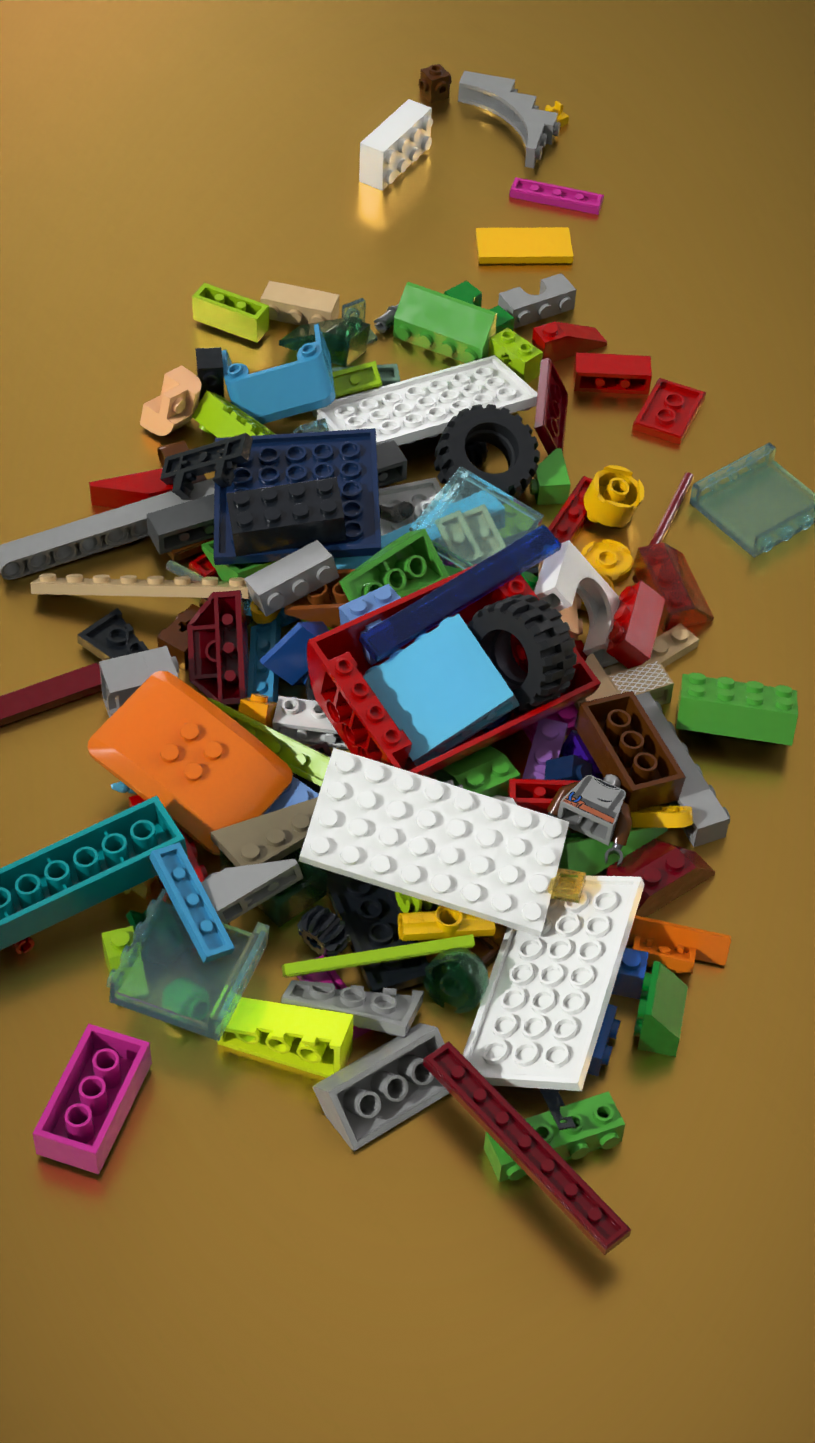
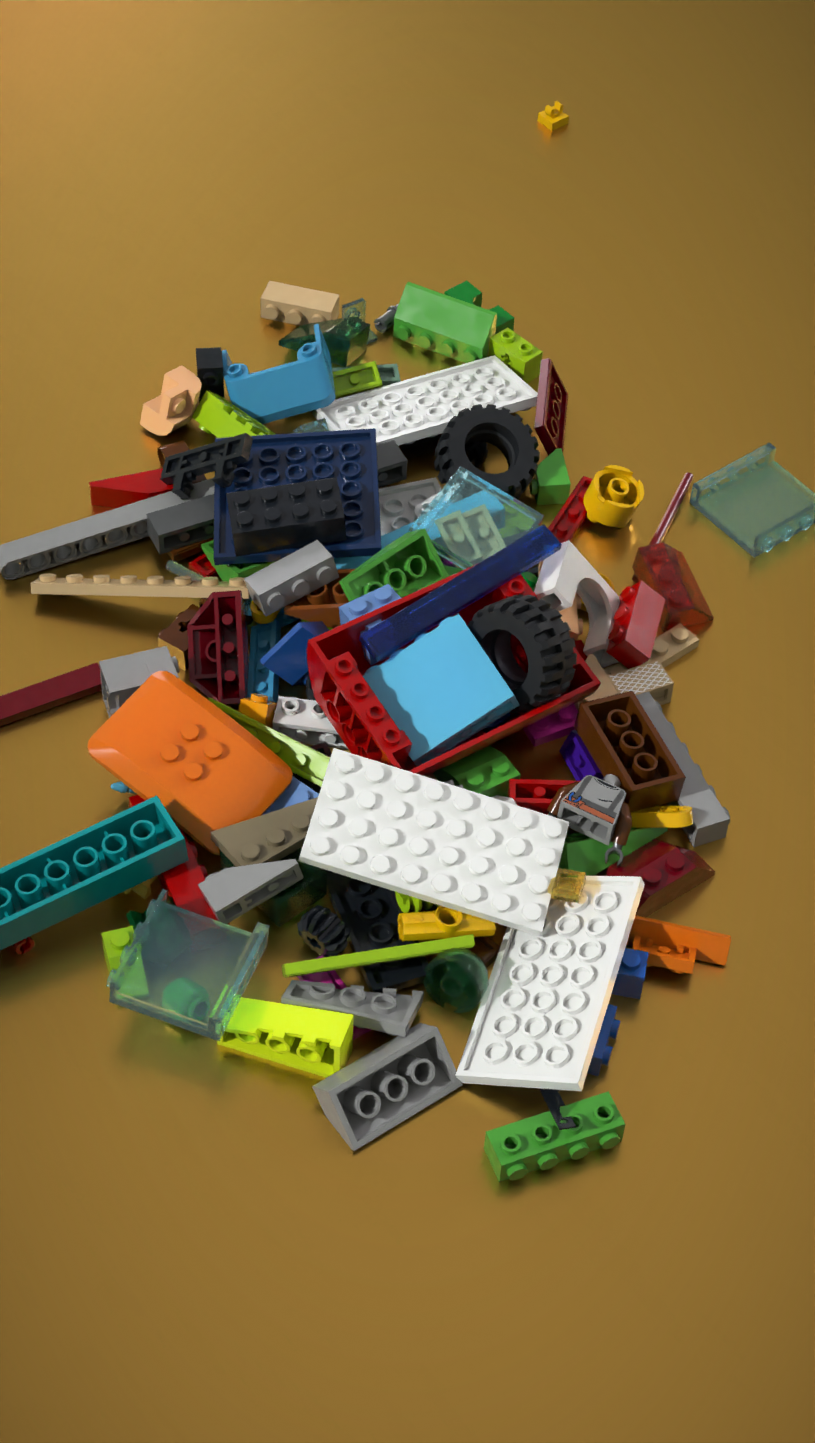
(92, 1098): dark pink brick -> none
(111, 637): black wing -> none
(191, 902): dark azure plate -> none
(230, 312): lime brick -> none
(395, 144): white brick -> none
(397, 512): clear smoke arm -> none
(435, 83): reddish brown brick -> none
(518, 109): light grey arch -> none
(524, 245): yellow tile -> none
(527, 1148): dark red tile -> none
(545, 746): medium lavender plate -> none
(555, 297): light grey arch -> none
(556, 195): dark pink tile -> none
(563, 340): red slope -> none
(567, 768): dark blue brick -> none
(609, 559): yellow tile -> none
(612, 373): red brick -> none
(660, 1011): green slope -> none
(669, 411): red tile -> none
(737, 709): bright green brick -> none

